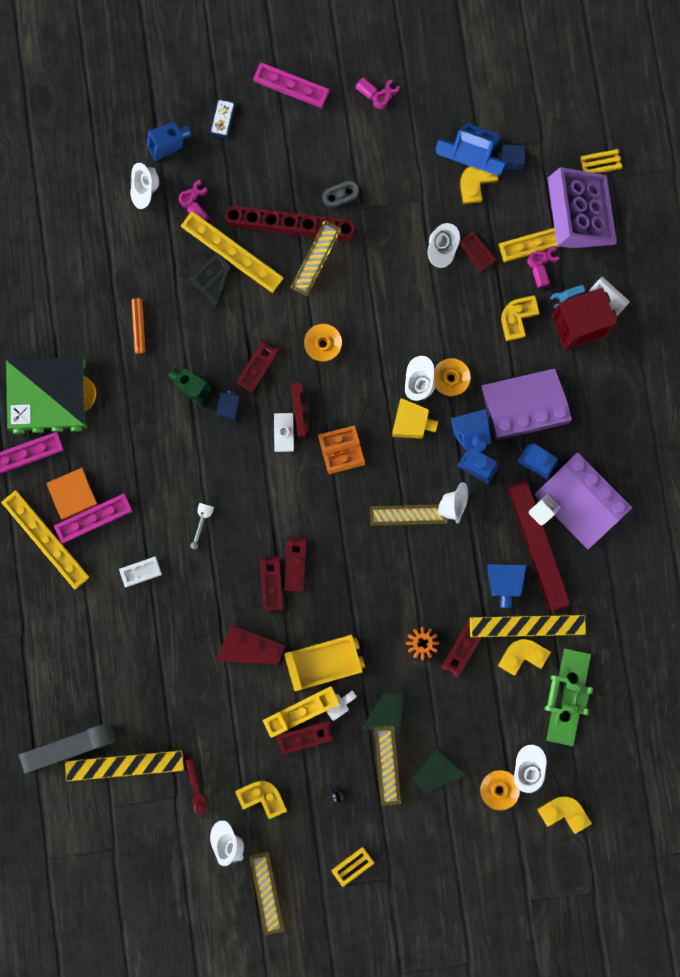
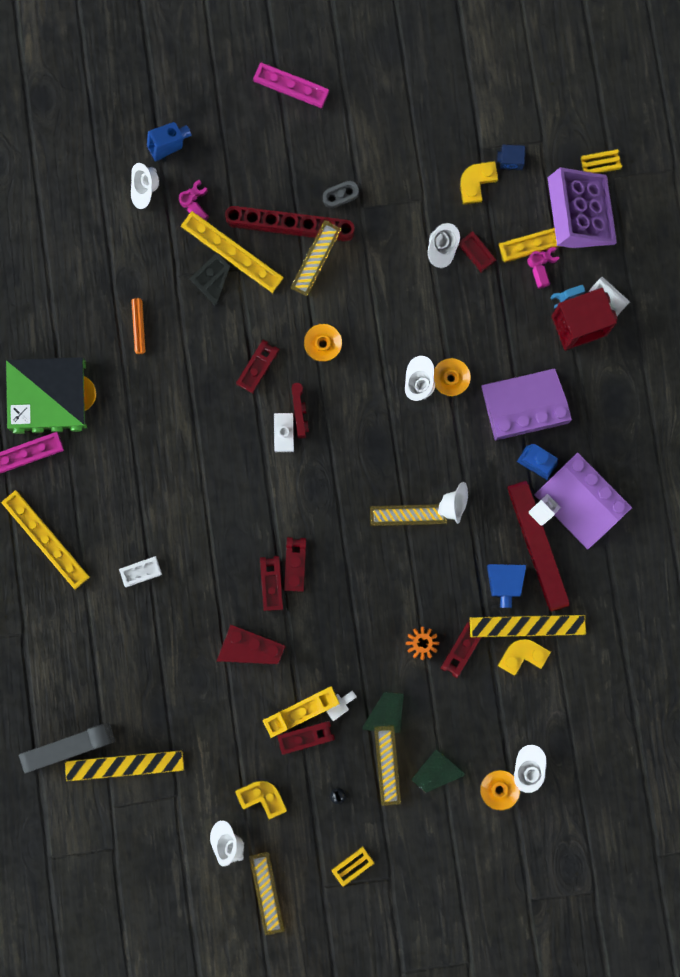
(72, 494): orange slope -> none
(93, 518): dark pink plate -> none
(192, 386): dark green torso -> none
(198, 800): dark red piece -> none
(204, 512): hinge -> none
(222, 118): tile -> none
(228, 406): dark blue brick -> none
(324, 662): yellow panel -> none
(341, 449): orange slope -> none
(371, 92): dark pink bar -> none
(412, 421): yellow torso -> none
(472, 430): blue torso -> none
(473, 149): blue plate -> none
(478, 465): blue torso -> none
(513, 314): yellow plate -> none
(564, 808): yellow plate -> none
(573, 699): bright green piece -> none

